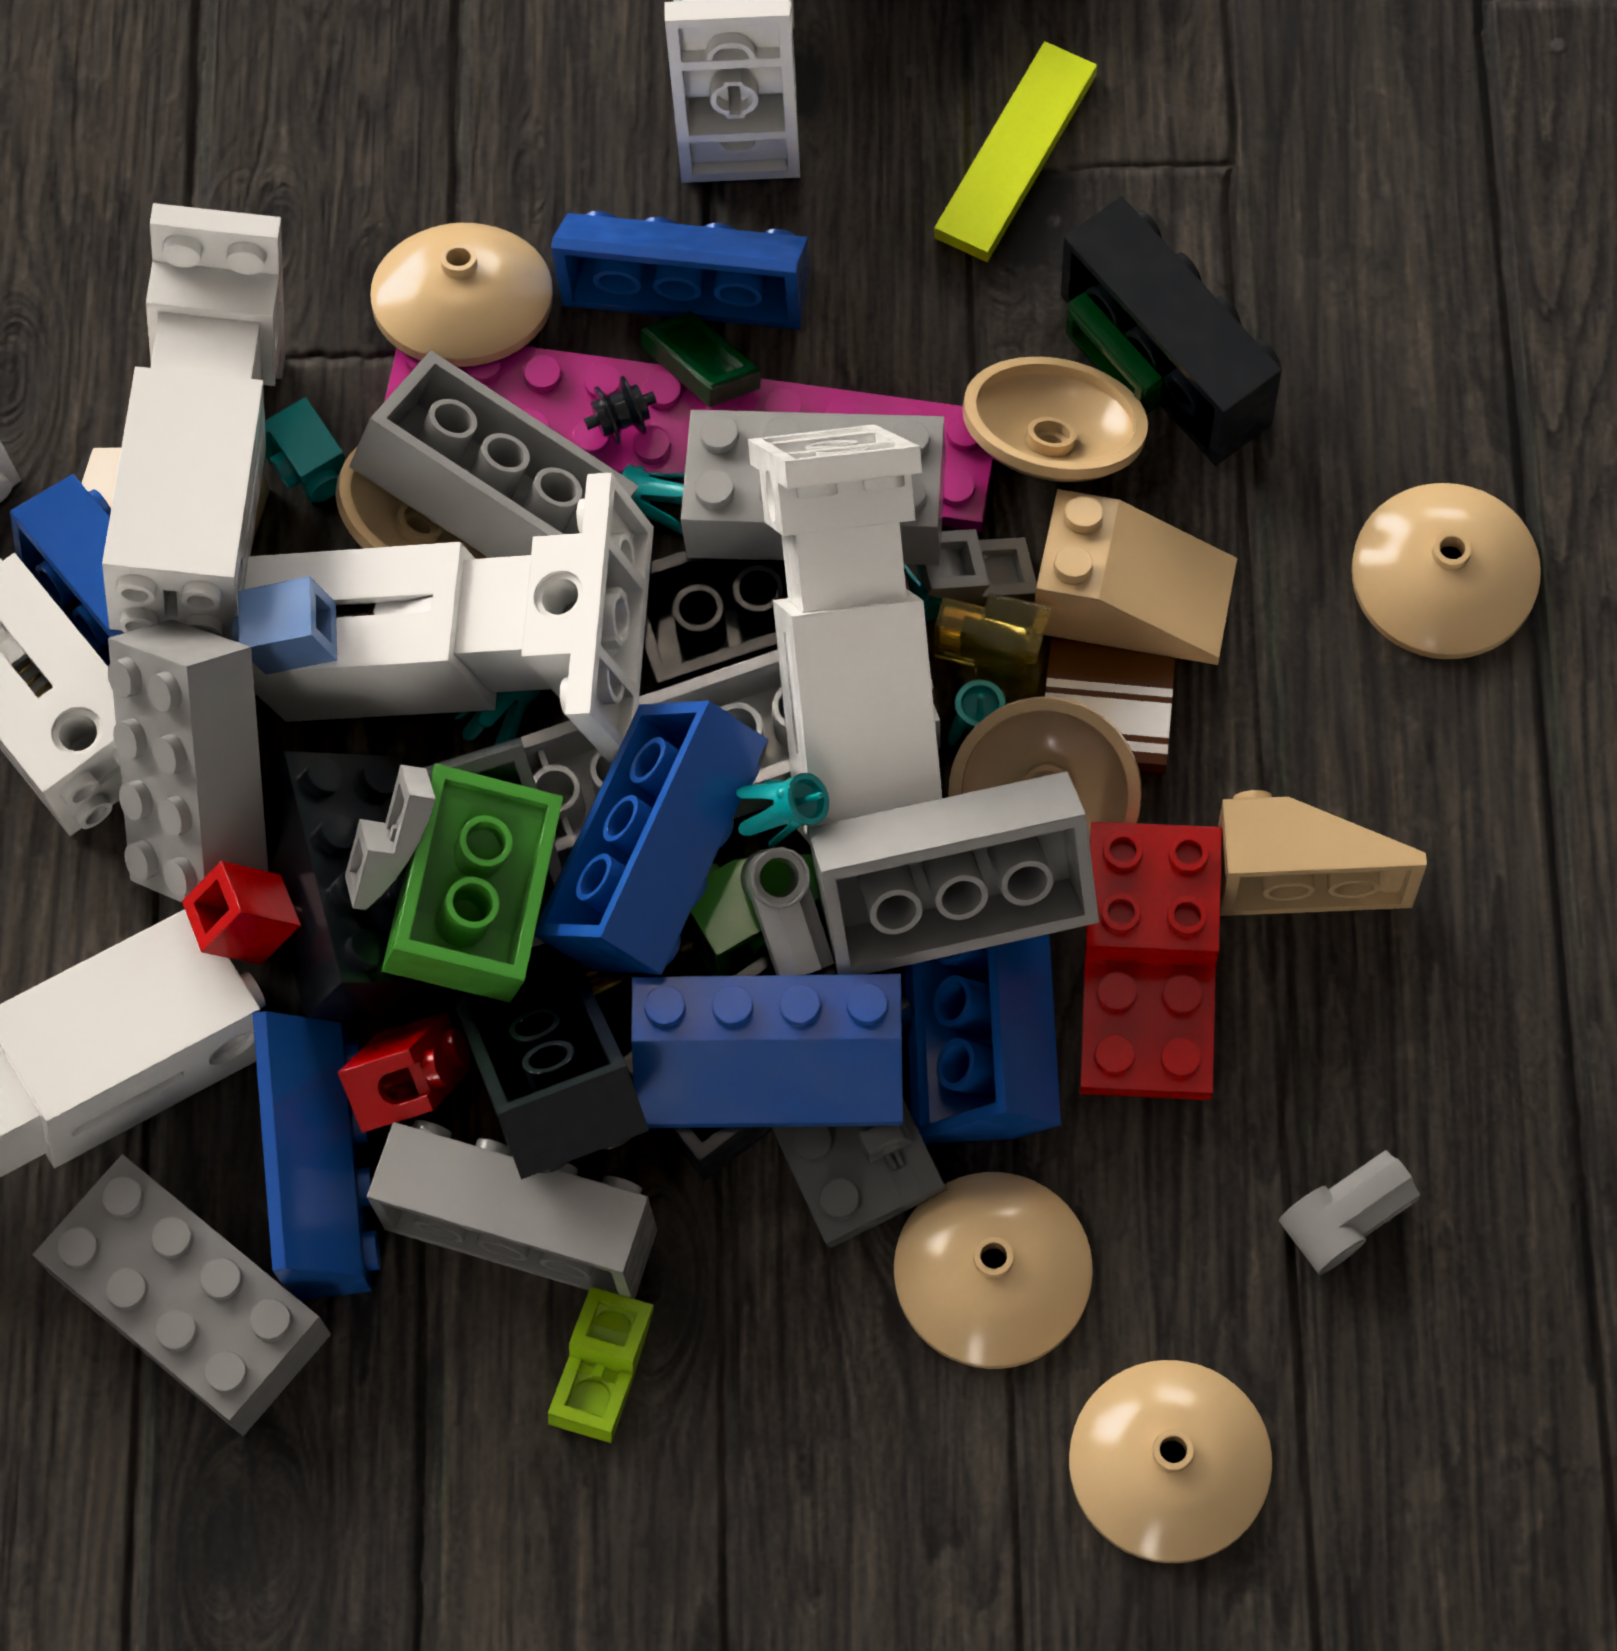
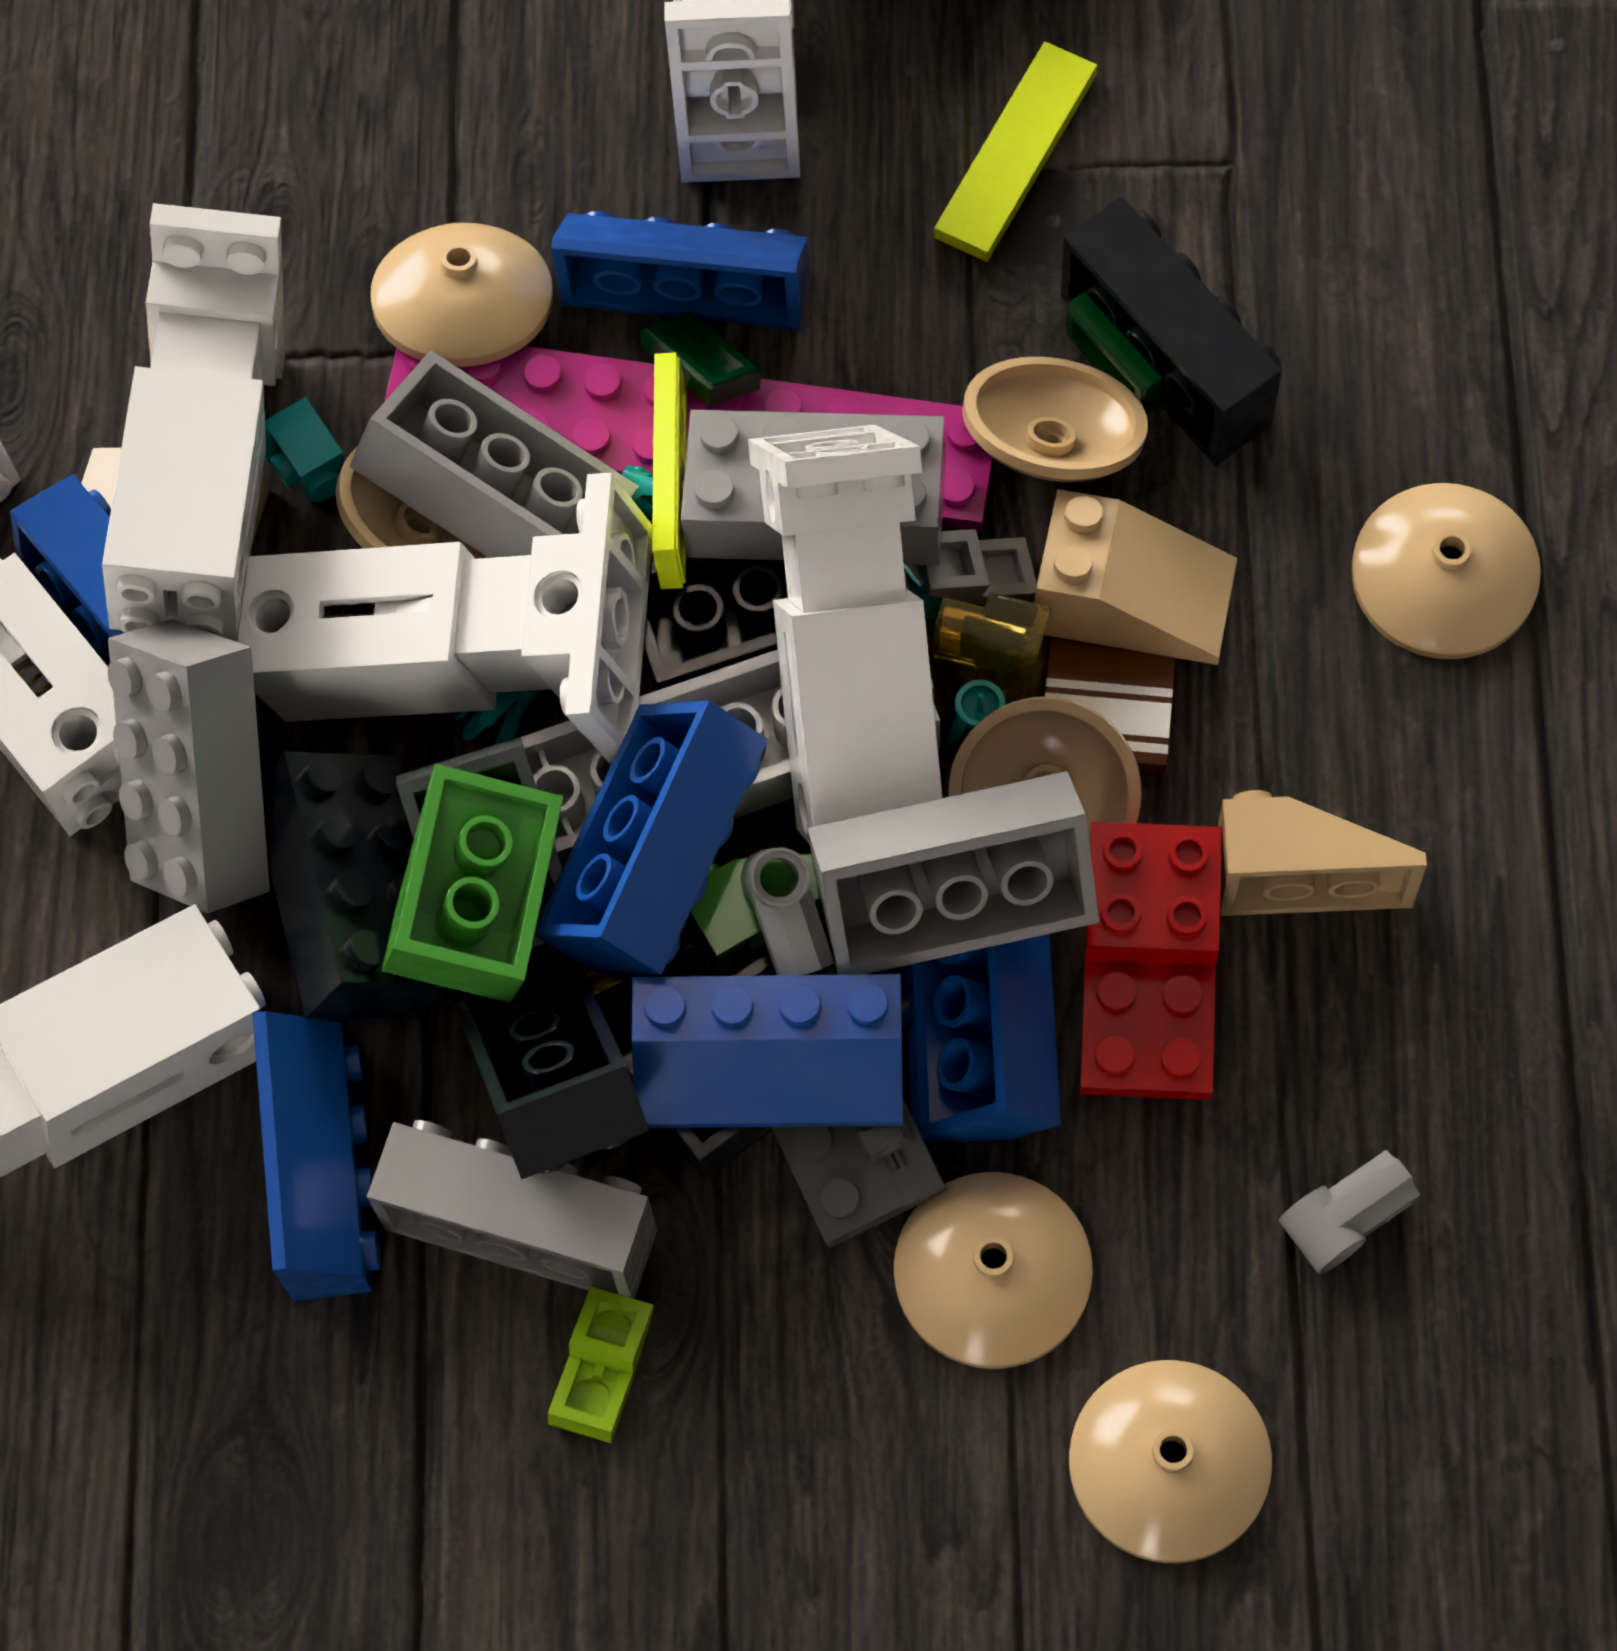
(182, 1294): light grey brick -> none
(241, 913): red brick -> none
(287, 625): medium blue brick -> none
(385, 848): light grey slope -> none
(413, 1065): red brick -> none
(620, 410): black wheel -> none
(669, 470): none -> neon yellow tile
(797, 803): teal piece -> none

